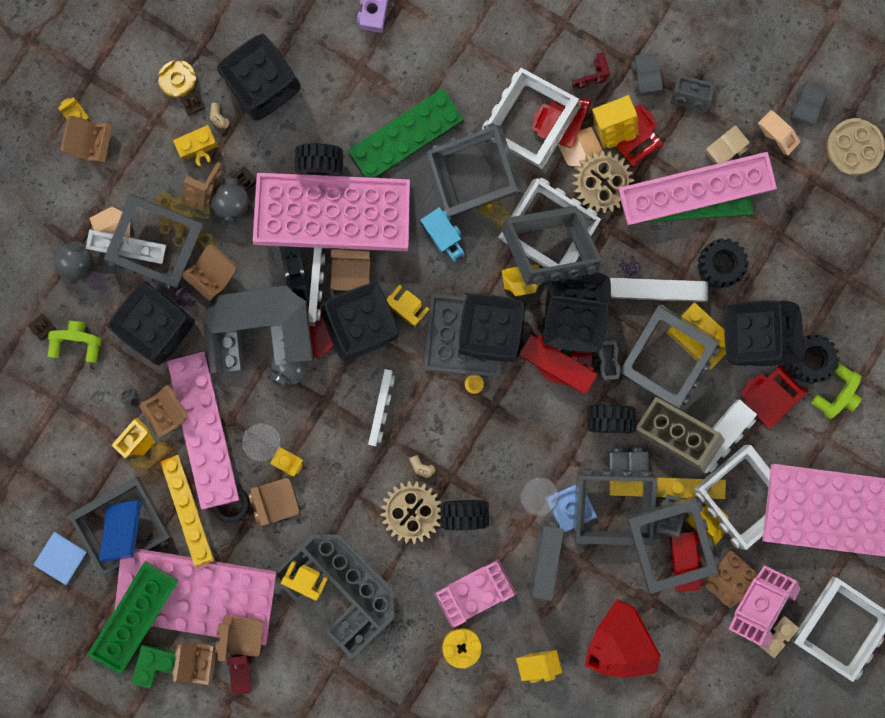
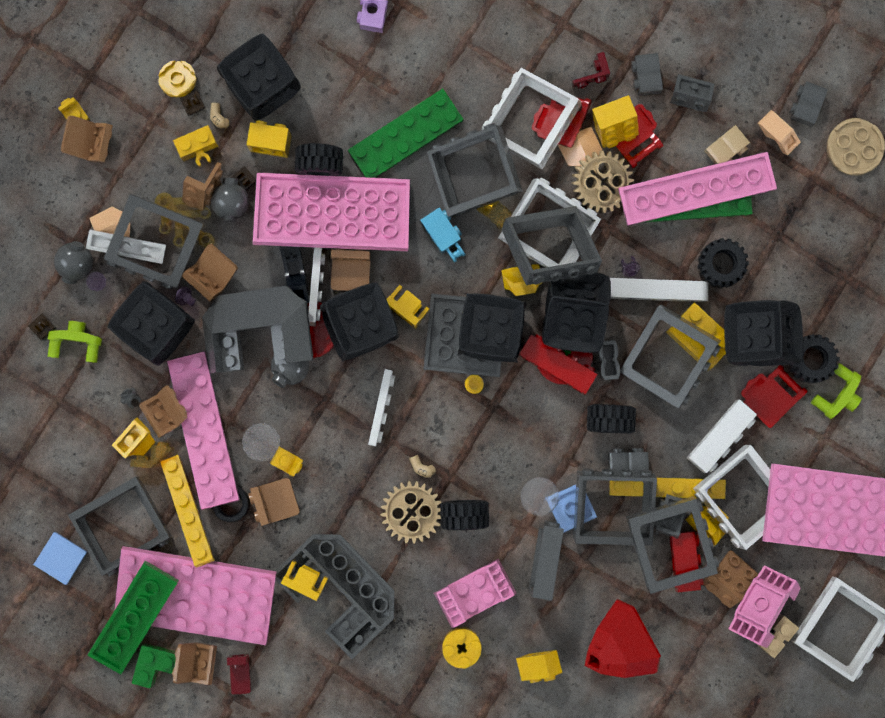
(120, 531): blue tile -> none
(239, 636): medium nougat bracket -> none
(269, 139): none -> yellow brick
(680, 434): dark tan brick -> none

